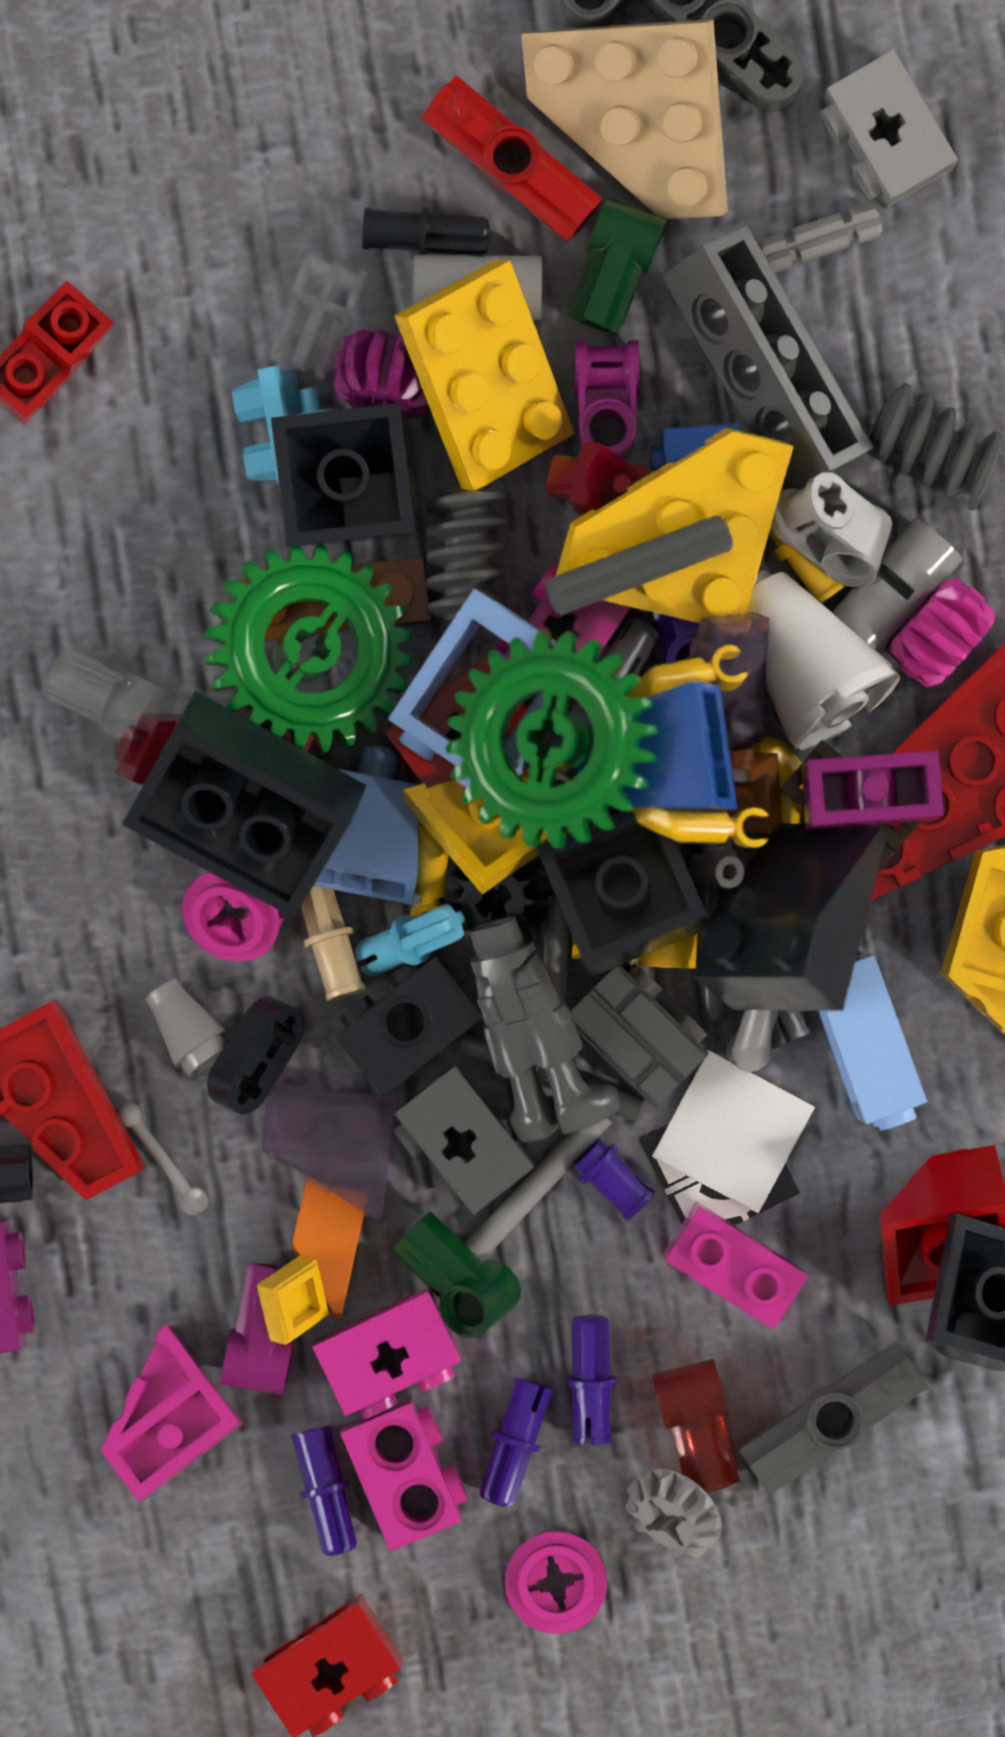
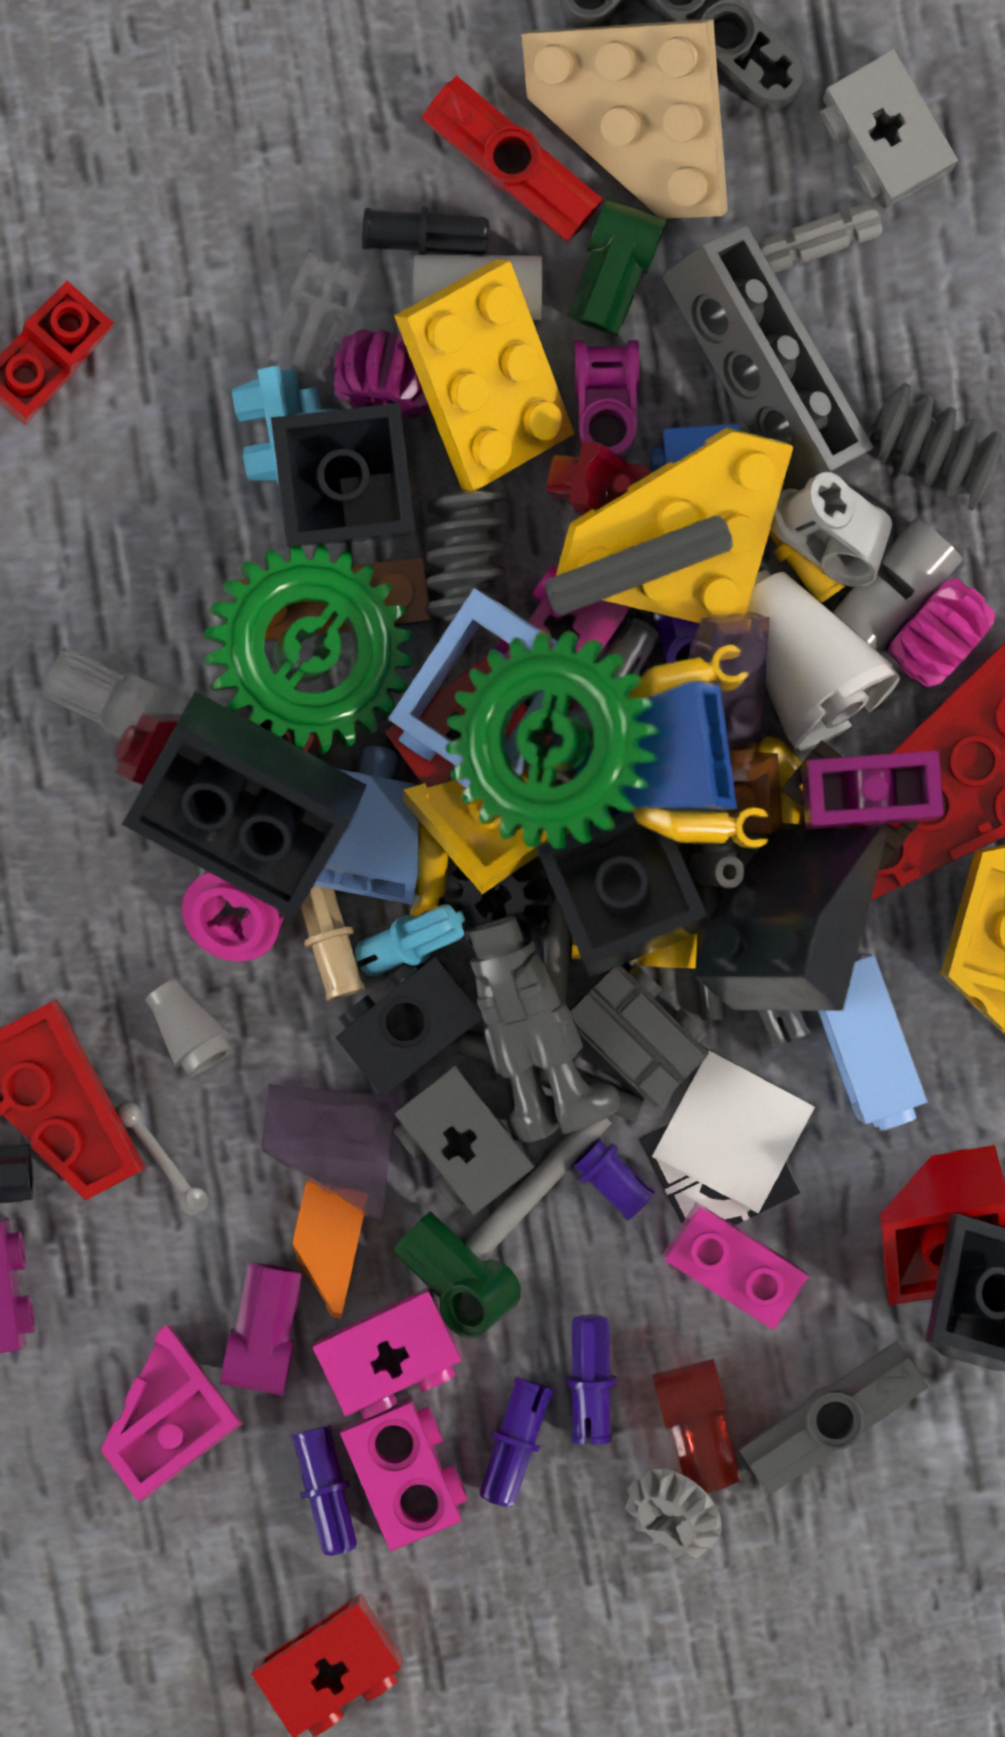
(255, 1055): black beam -> none
(293, 1299): yellow tile -> none
(538, 1606): dark pink gear -> none
(752, 1043): light grey arm -> none

